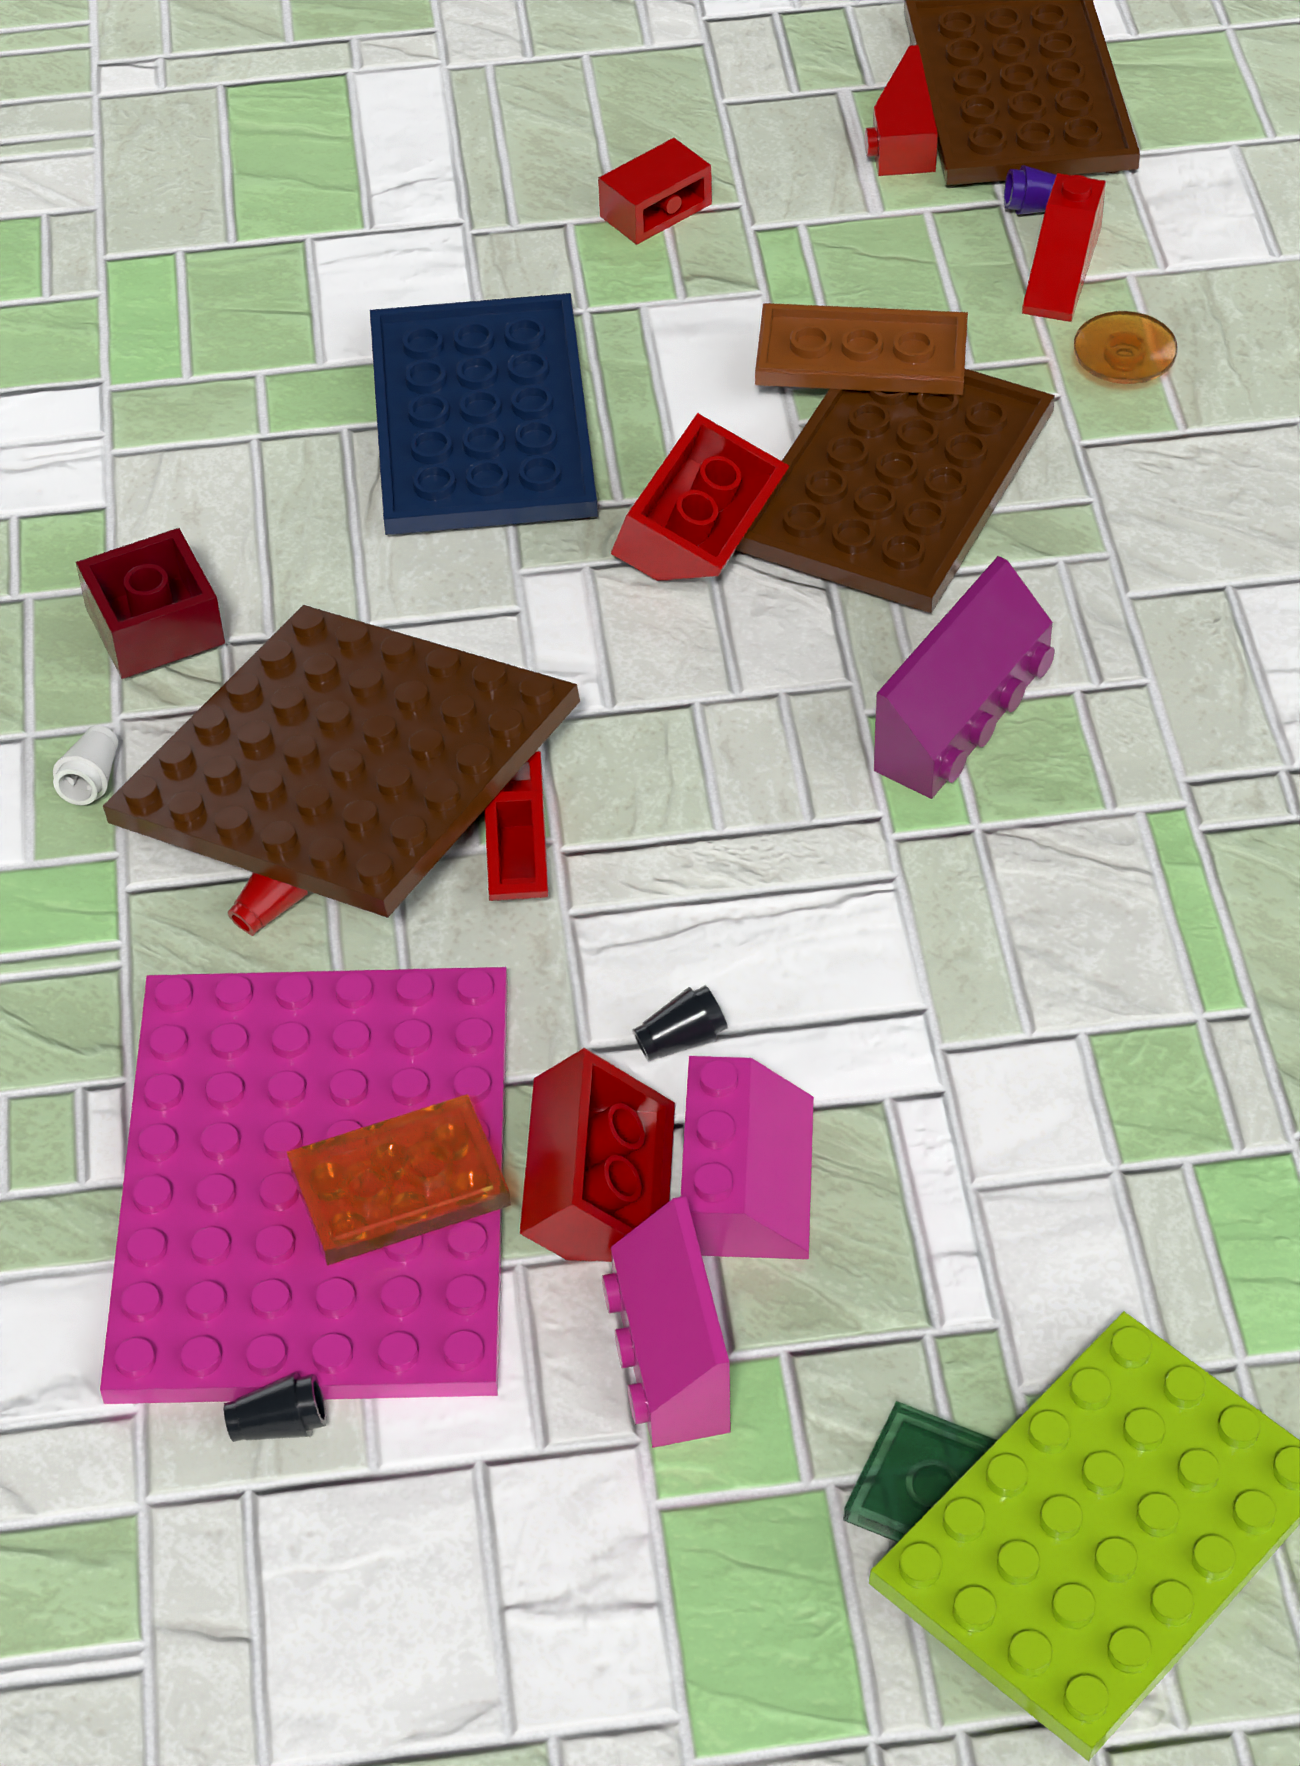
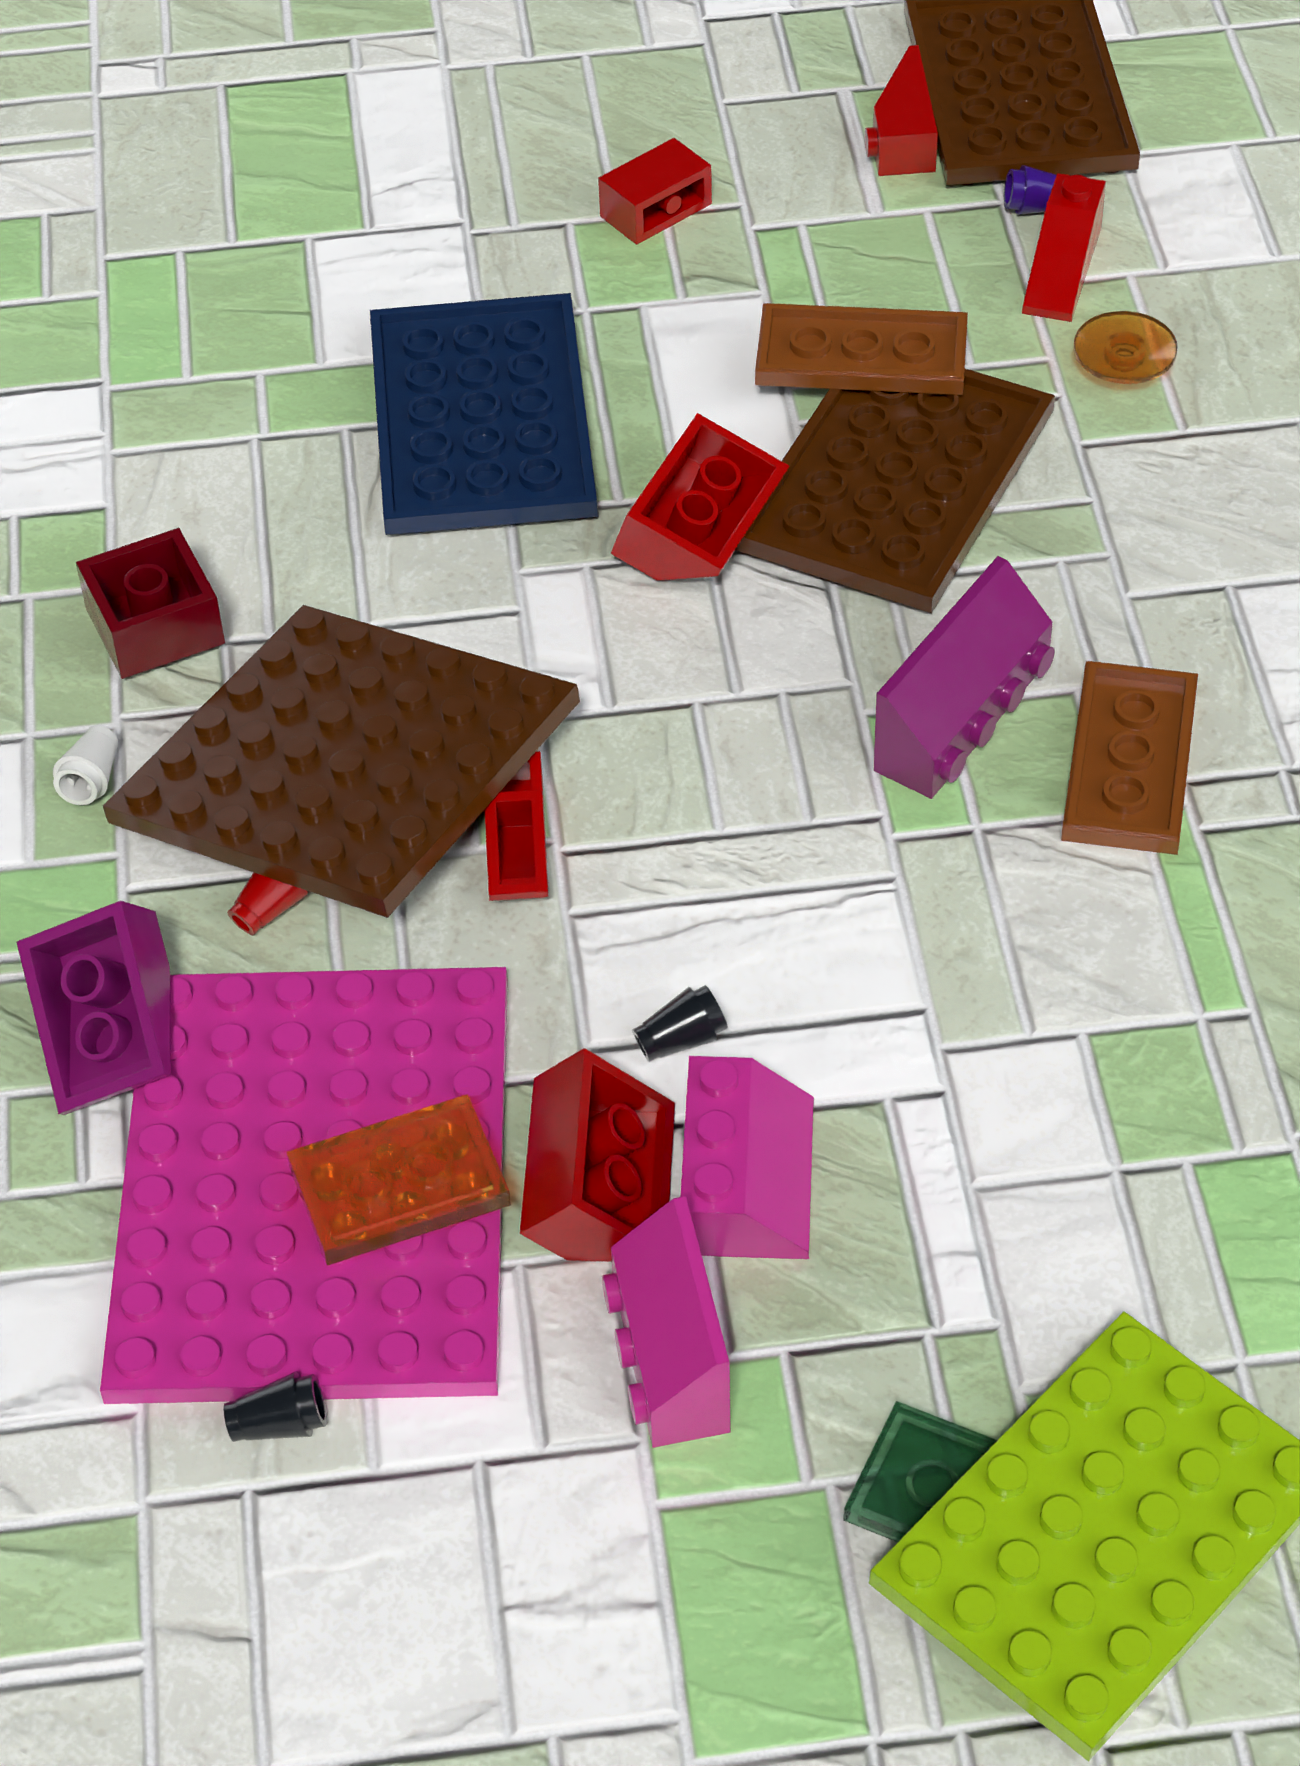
(100, 1003): none -> magenta slope
(1130, 758): none -> dark orange tile

